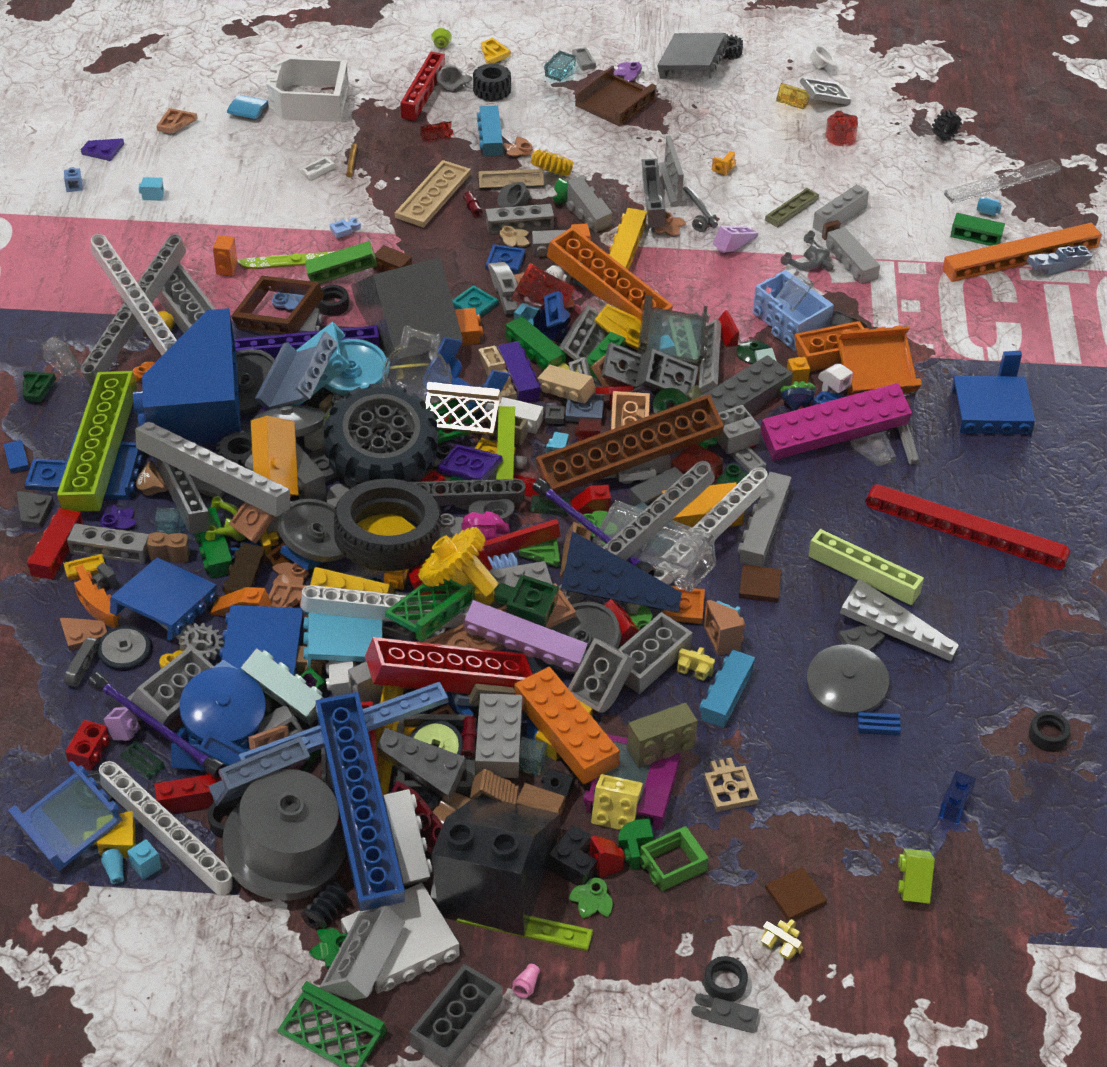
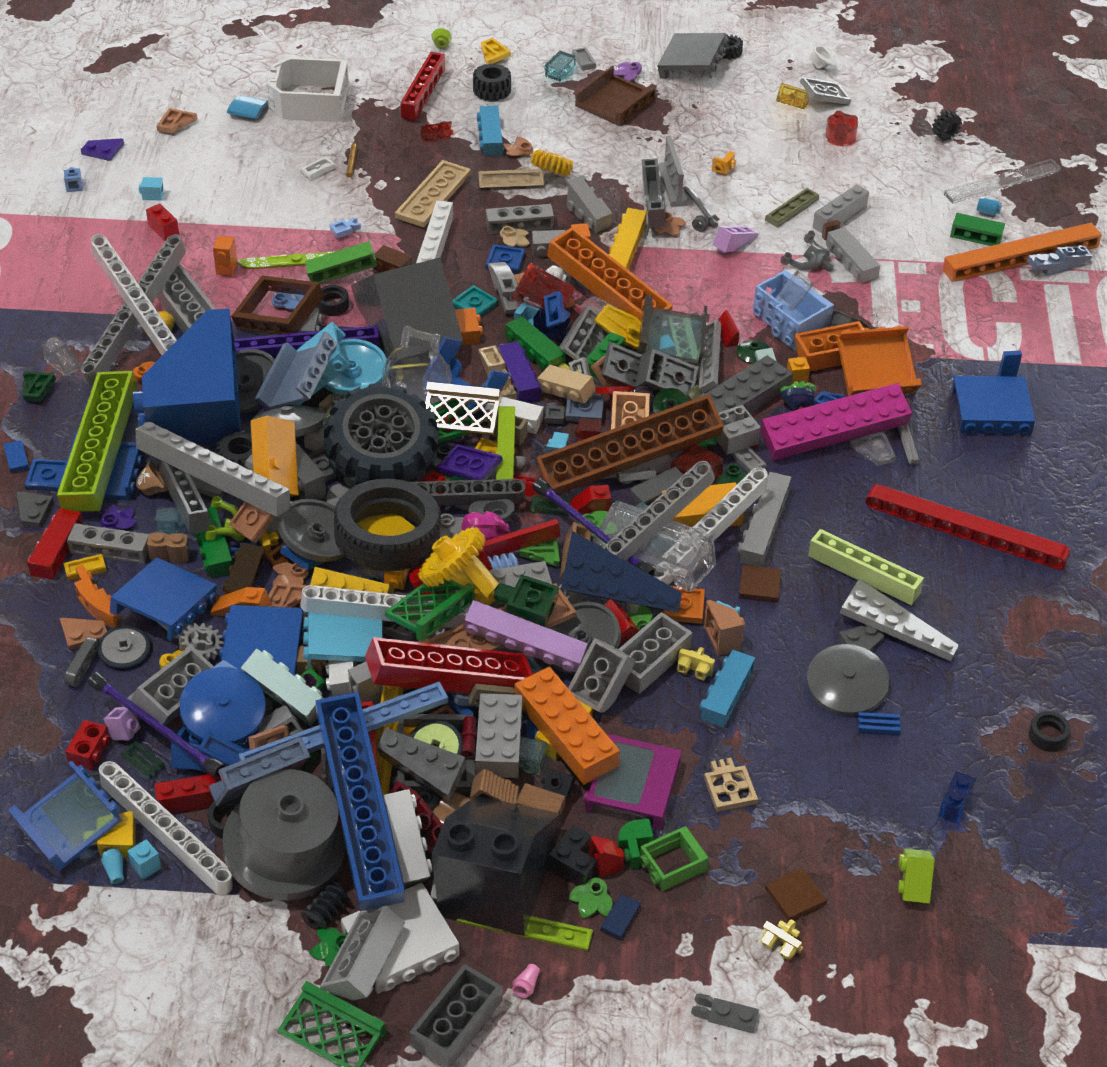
(105, 577): dark grey tile -> none
(162, 221): none -> red brick
(436, 232): none -> white brick
(452, 77): light grey hair -> none
(472, 204): dark red pin -> none
(514, 195): dark grey piece -> none
(561, 189): green hair -> none
(615, 801): light yellow bracket -> none
(620, 916): none -> dark blue tile
(661, 734): olive brick -> none
(729, 964): black tyre -> none
(836, 378): white brick -> none

